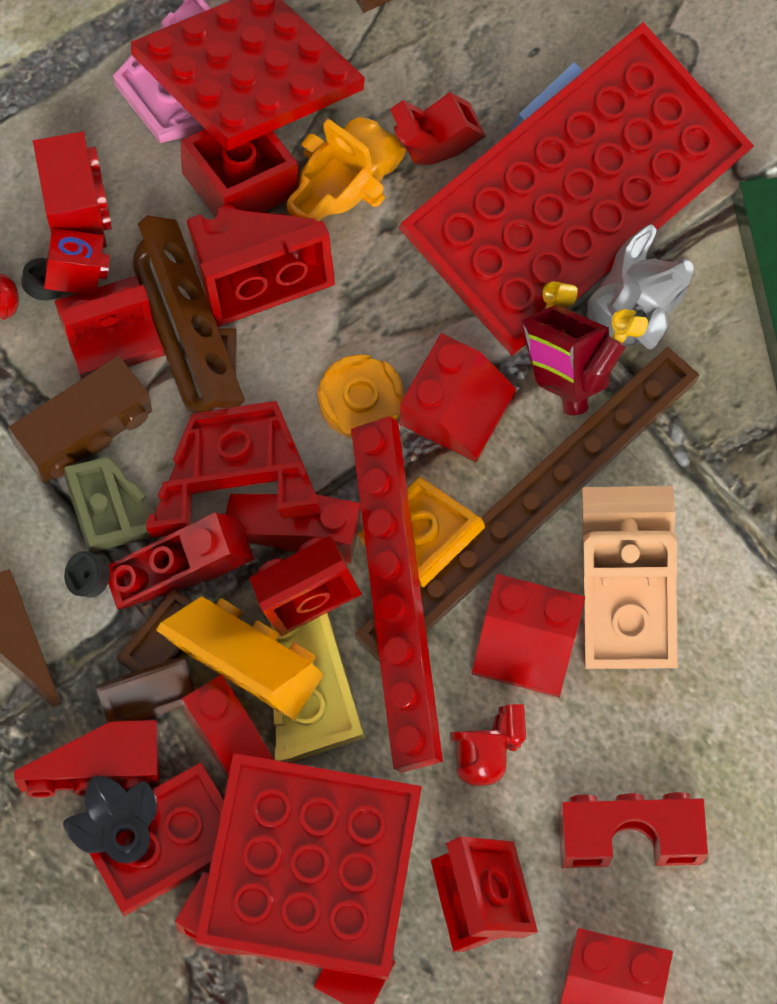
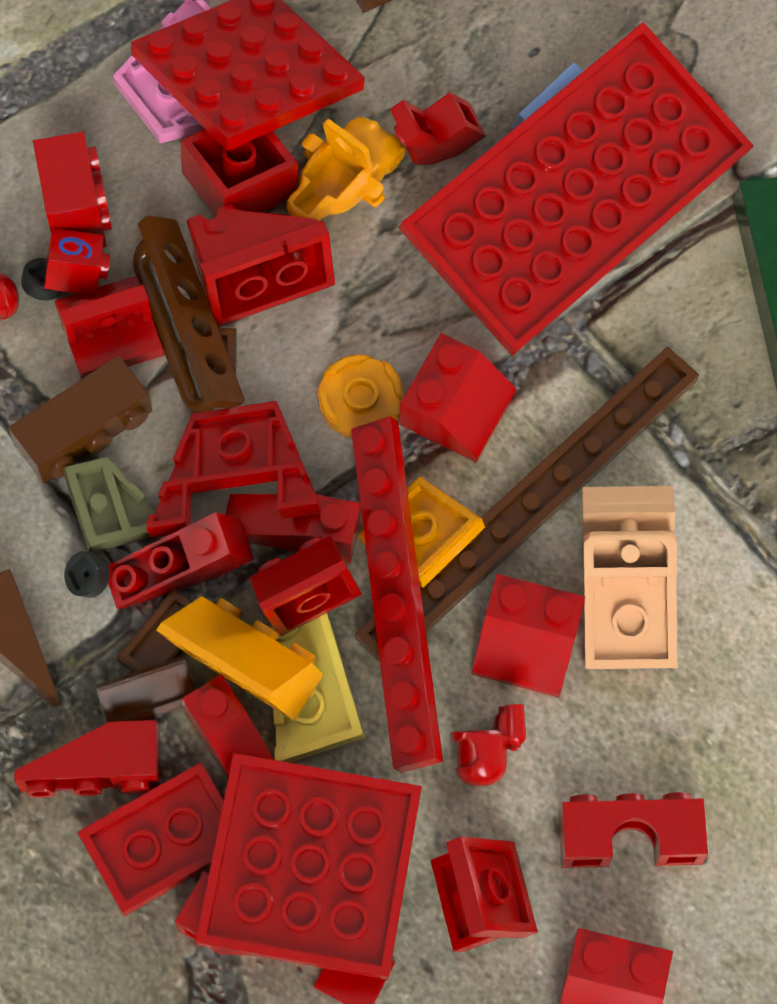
(110, 813): black plate -> none
(573, 352): dark red torso -> none
(641, 285): light grey piece -> none

